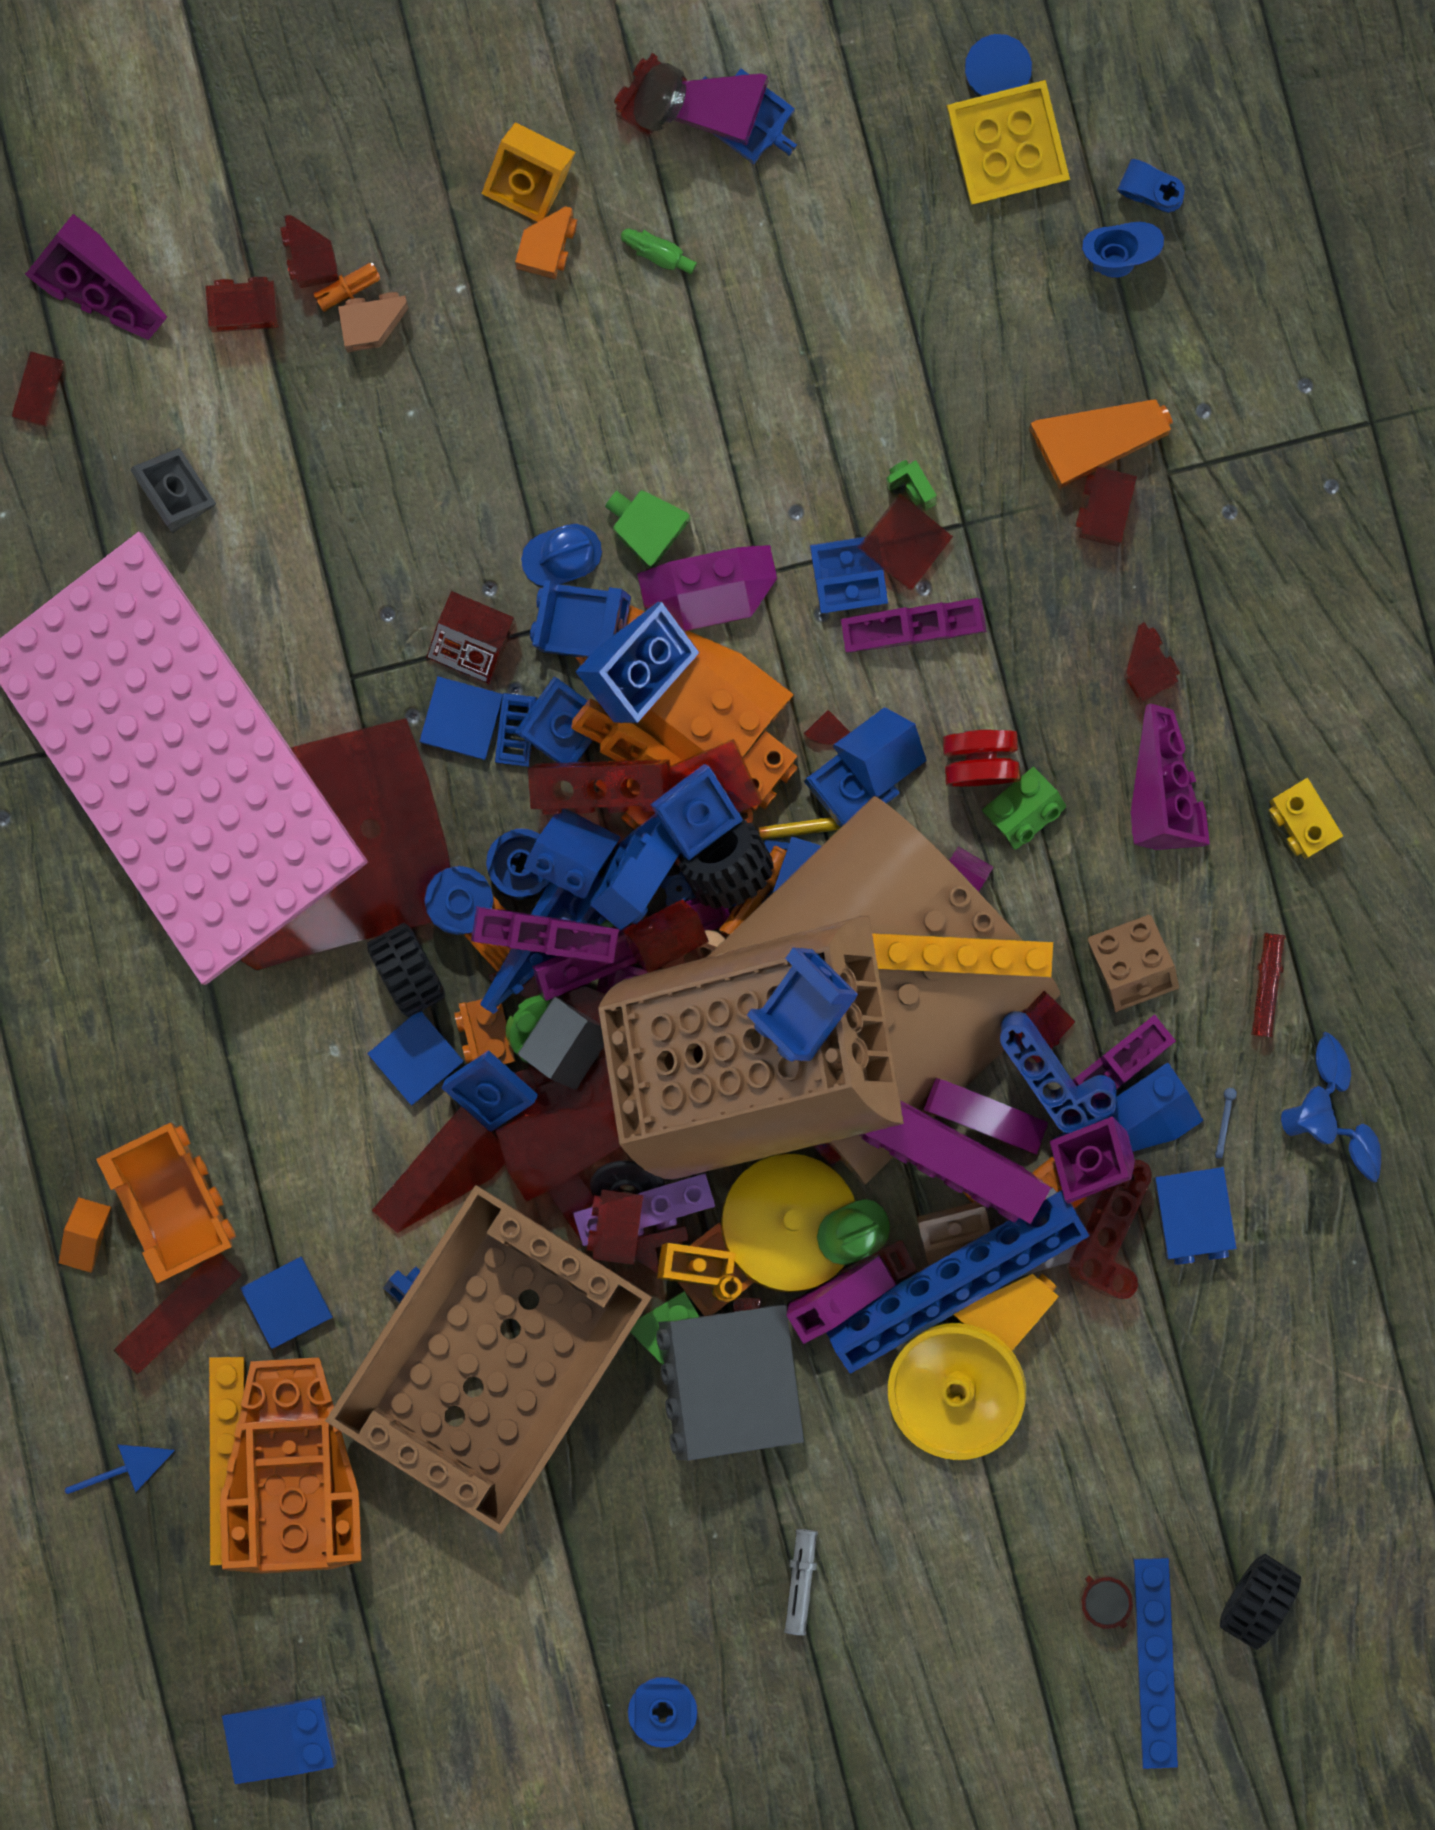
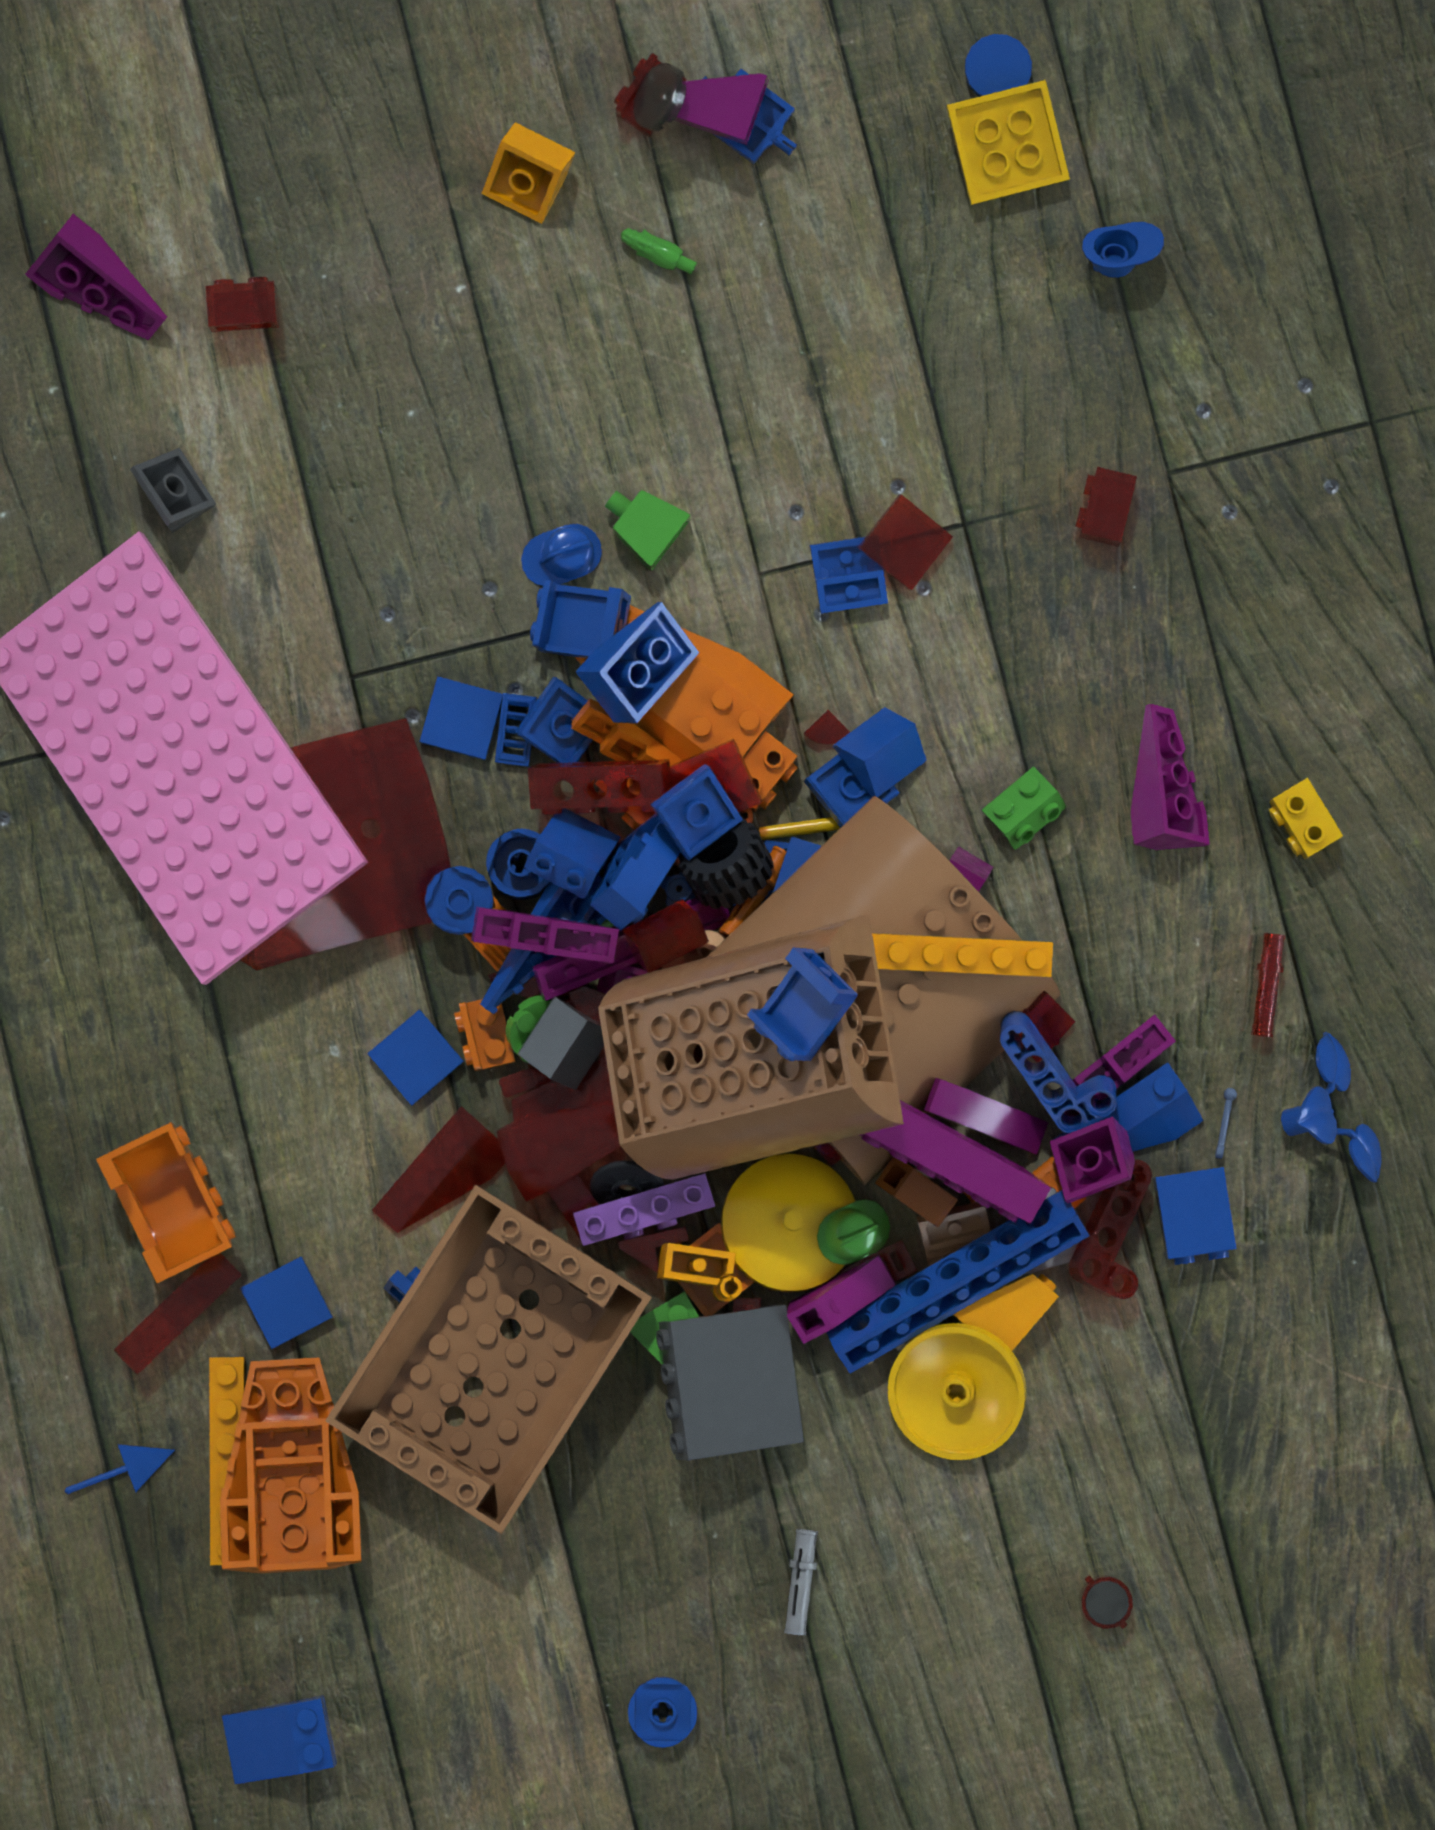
(38, 389): clear red plate -> none
(84, 1234): orange slope -> none
(311, 253): clear red slope -> none
(347, 286): orange axle -> none
(370, 323): nougat slope -> none
(405, 970): black tyre -> none
(470, 637): clear red slope -> none
(489, 1091): blue plate -> none
(544, 243): orange slope -> none
(616, 1226): clear red brick -> none
(711, 586): magenta wedge -> none
(913, 625): magenta slope -> none
(916, 1191): none -> dark orange slope
(918, 486): bright green bracket -> none
(980, 753): red wheel -> none
(1095, 438): orange slope -> none
(1134, 962): medium nougat bracket -> none
(1146, 185): blue piece -> none
(1147, 667): clear red slope -> none
(1155, 1663): blue plate -> none
(1260, 1601): black tyre -> none

